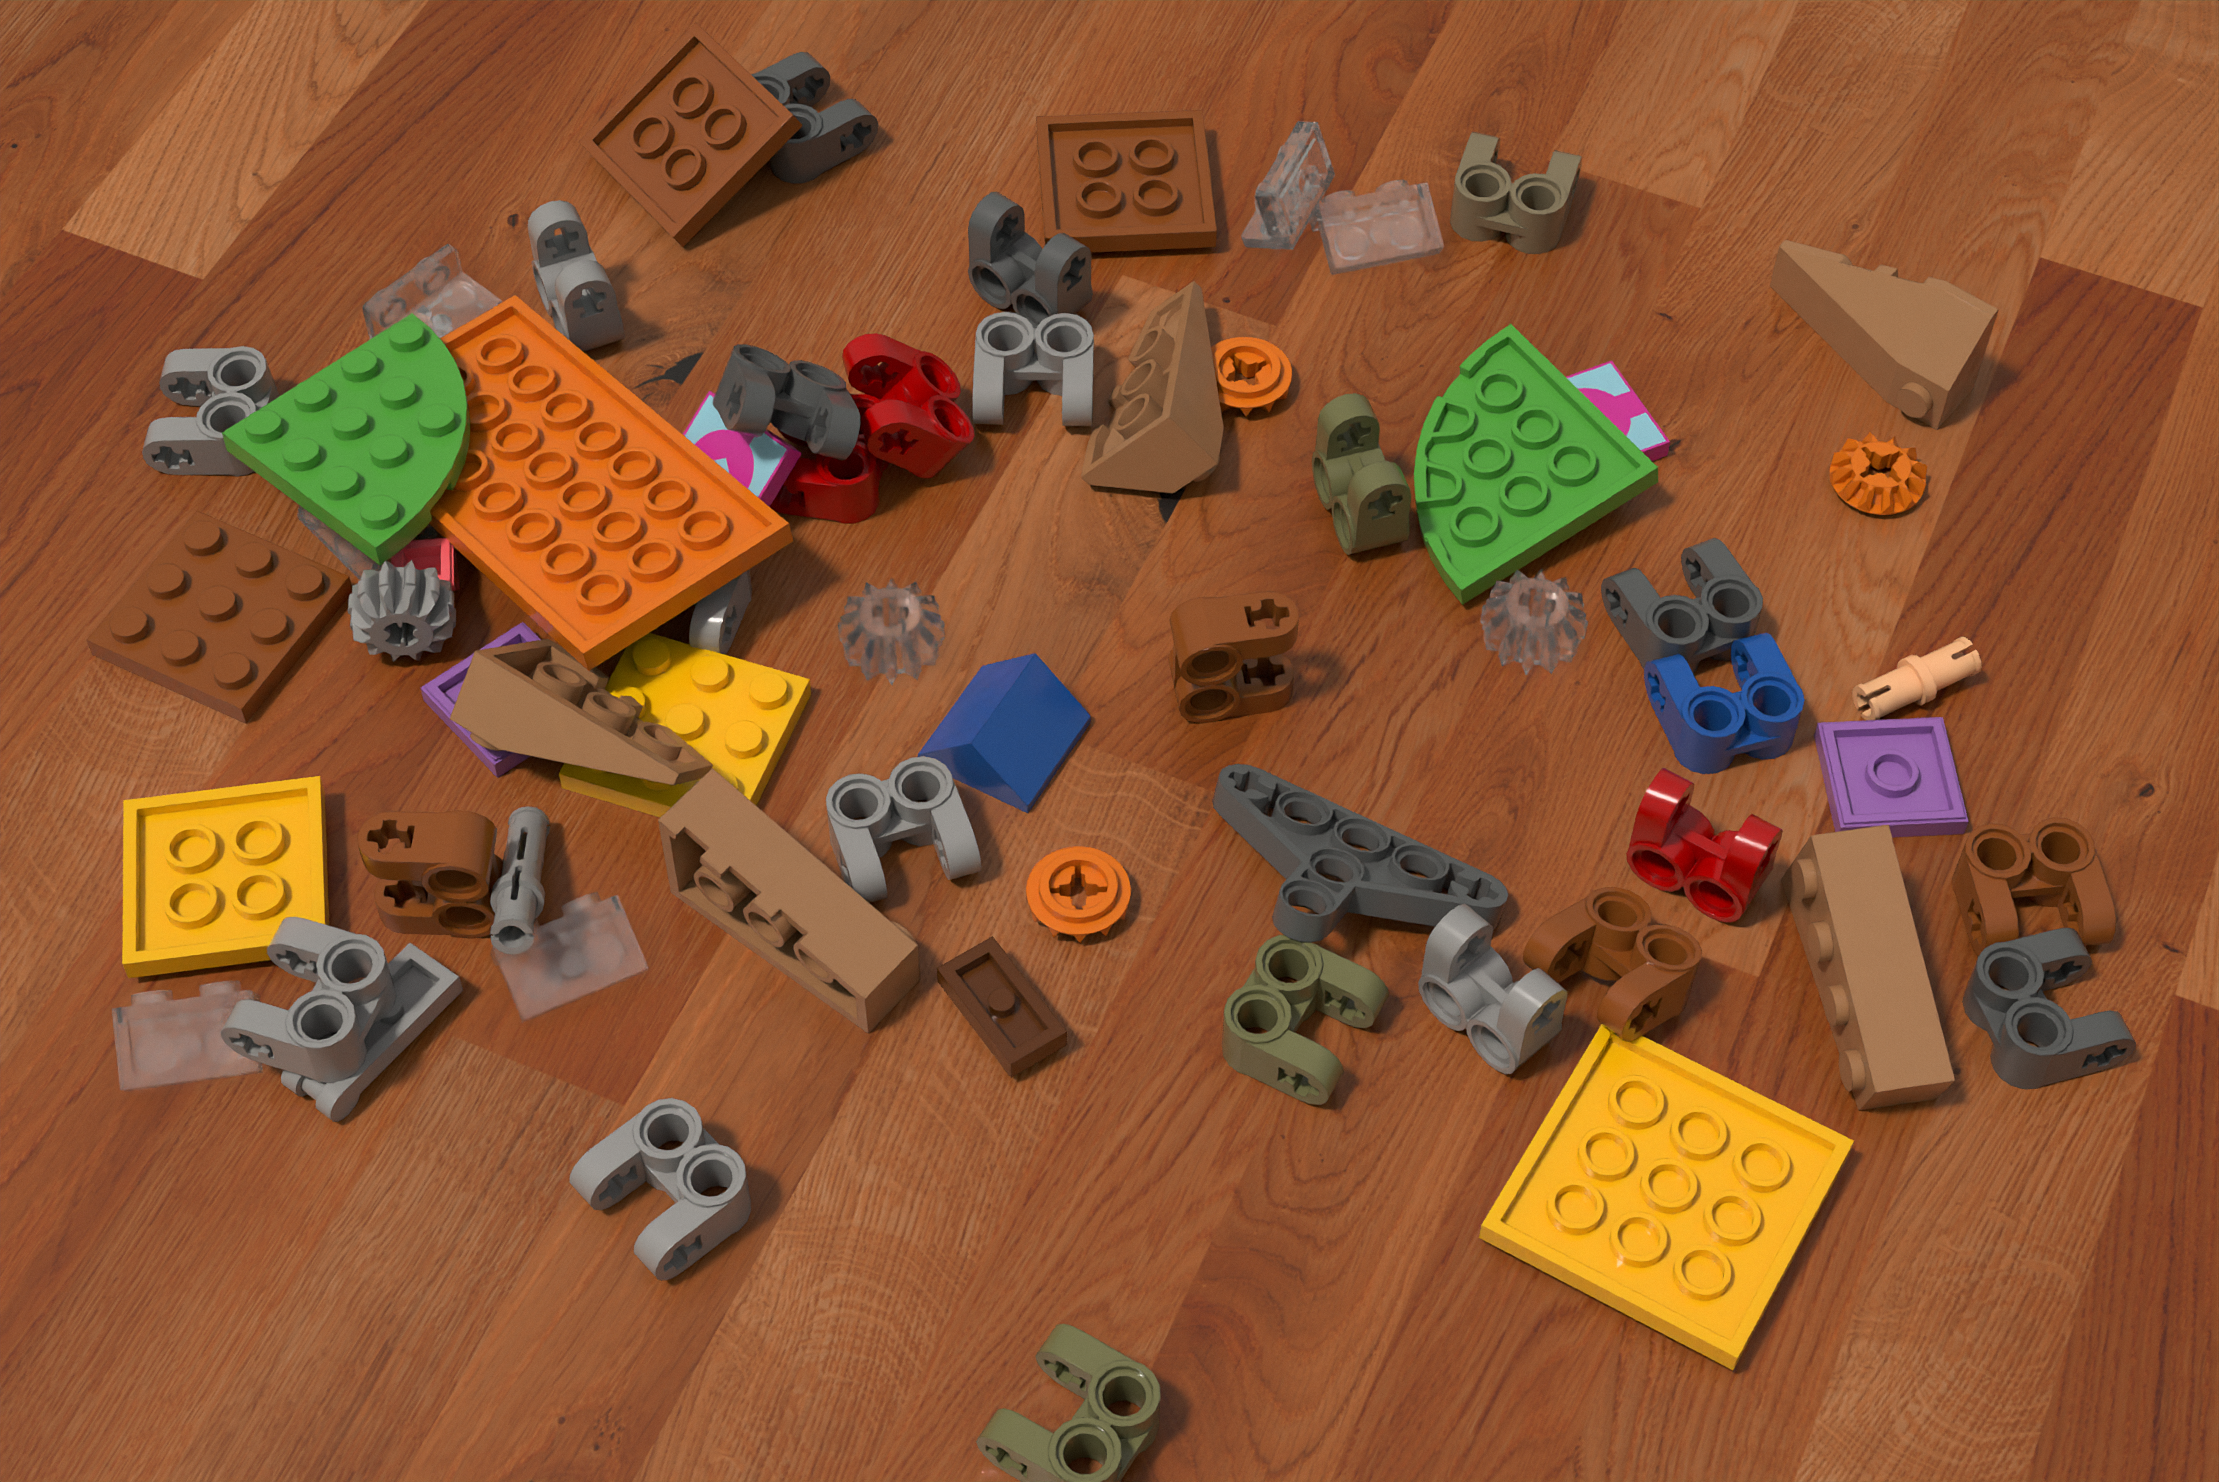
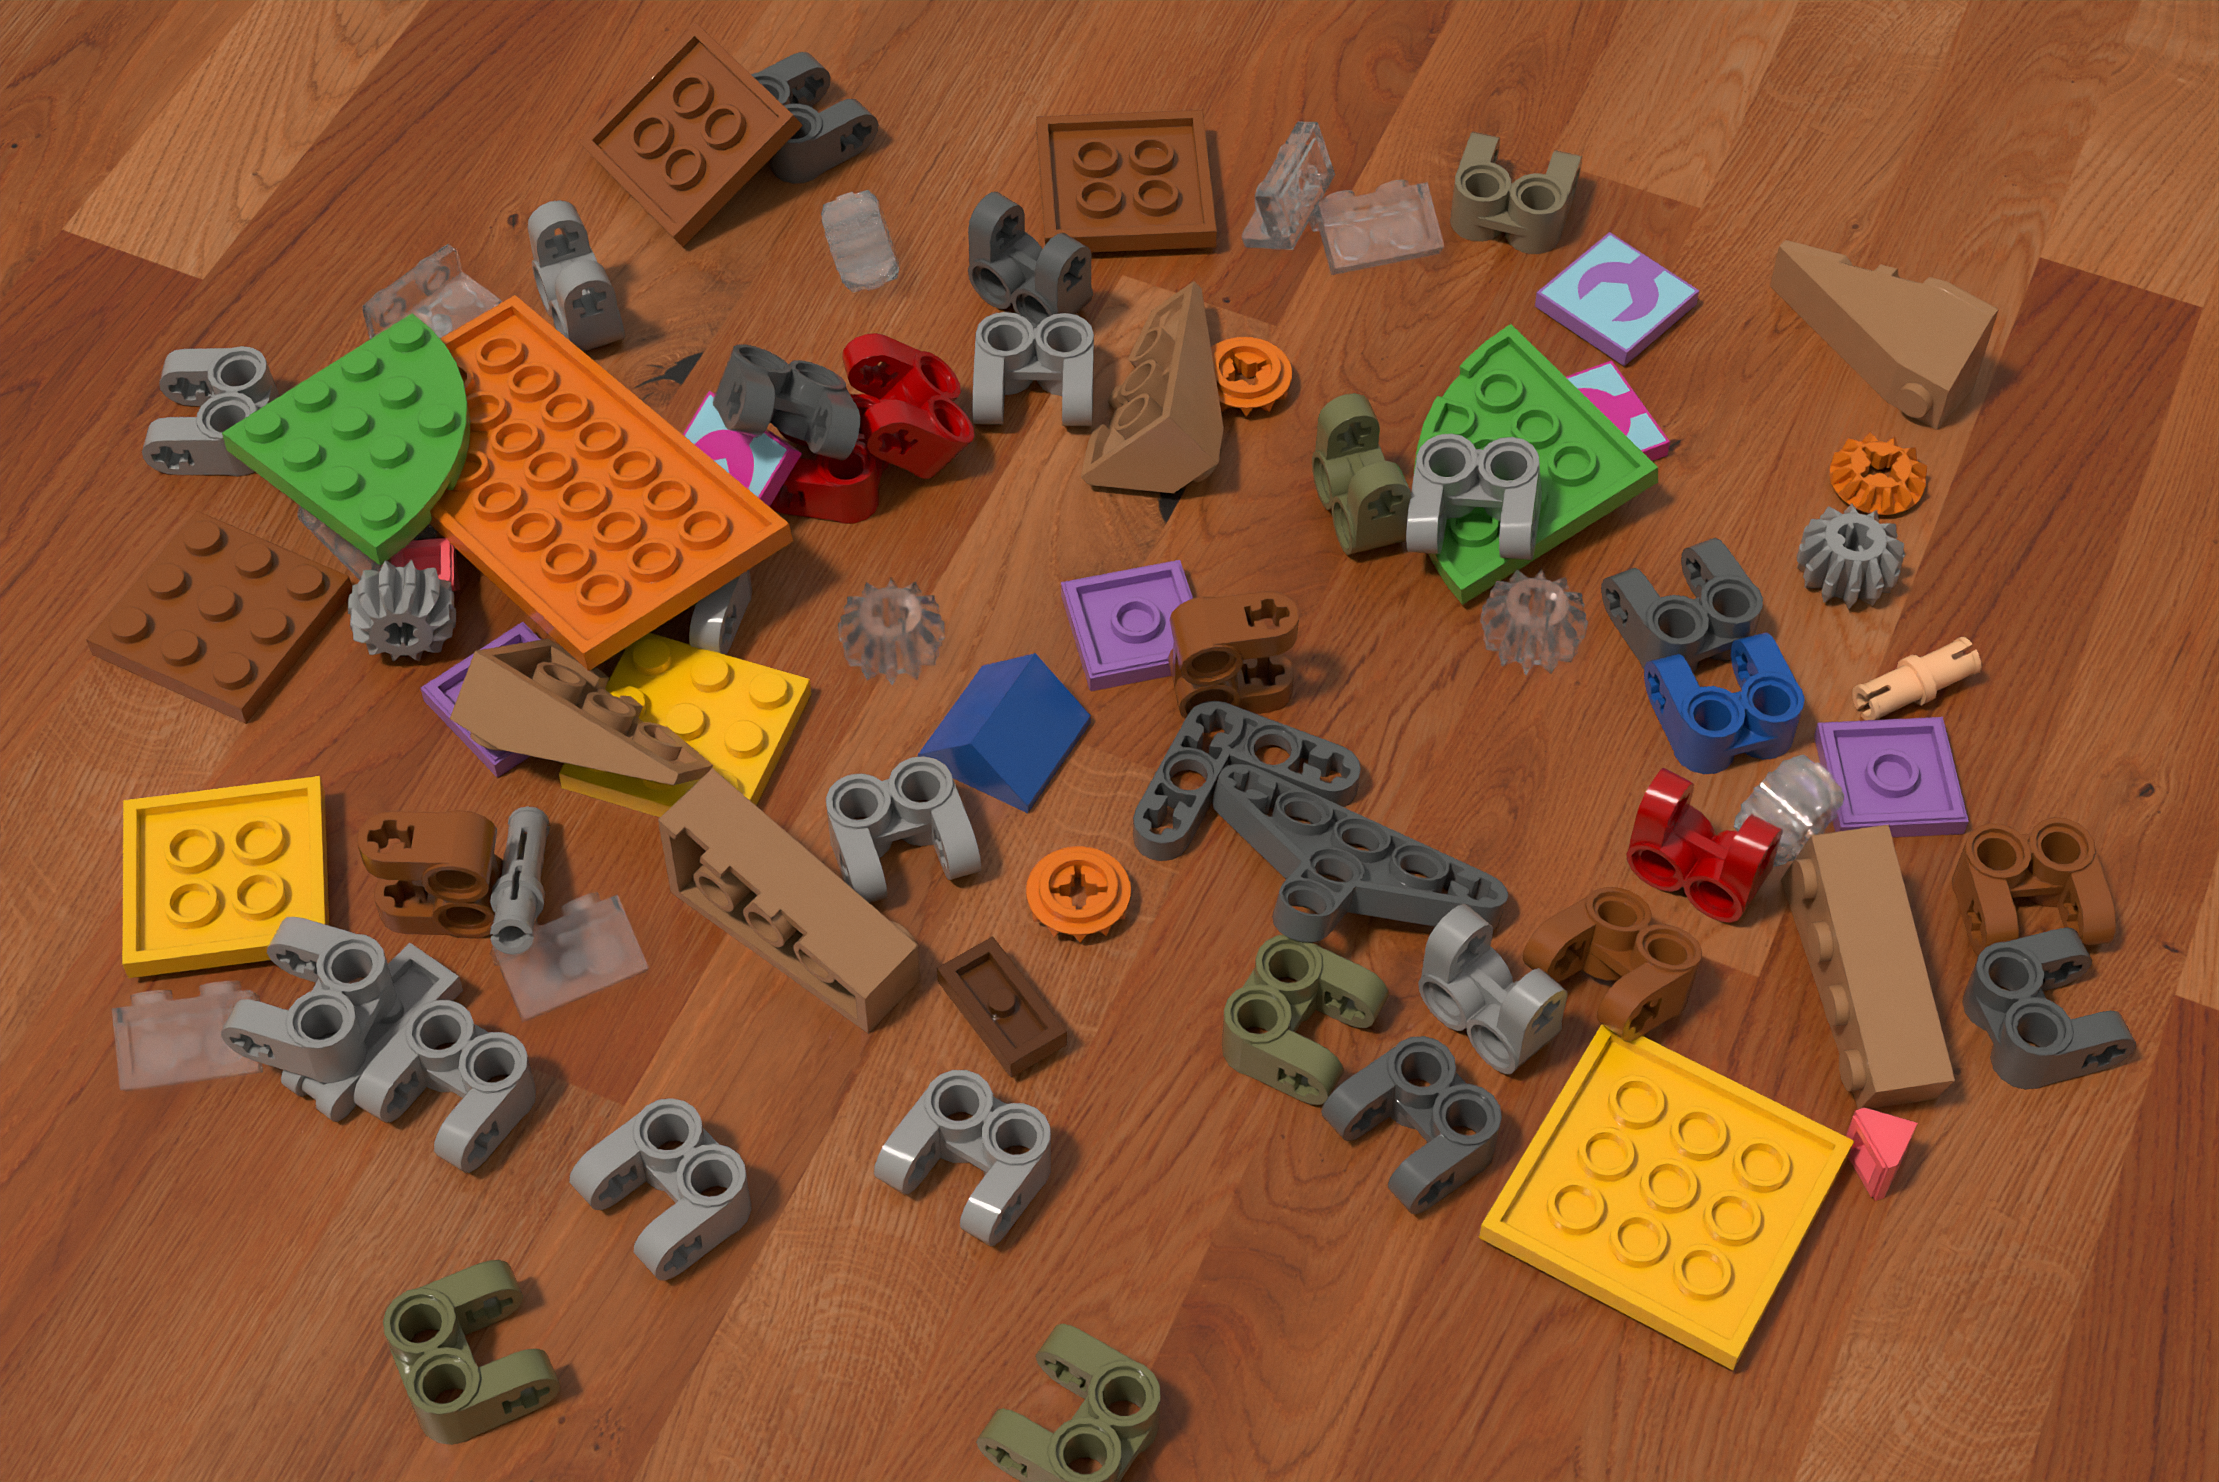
(412, 1064): none -> light grey piece
(491, 1392): none -> olive piece
(860, 241): none -> clear gear
(928, 1136): none -> light grey piece
(1125, 622): none -> medium lavender tile
(1241, 738): none -> dark grey beam
(1384, 1092): none -> dark grey piece
(1475, 481): none -> light grey piece
(1616, 298): none -> tile
(1798, 800): none -> clear gear
(1850, 556): none -> light grey gear
(1878, 1148): none -> coral slope

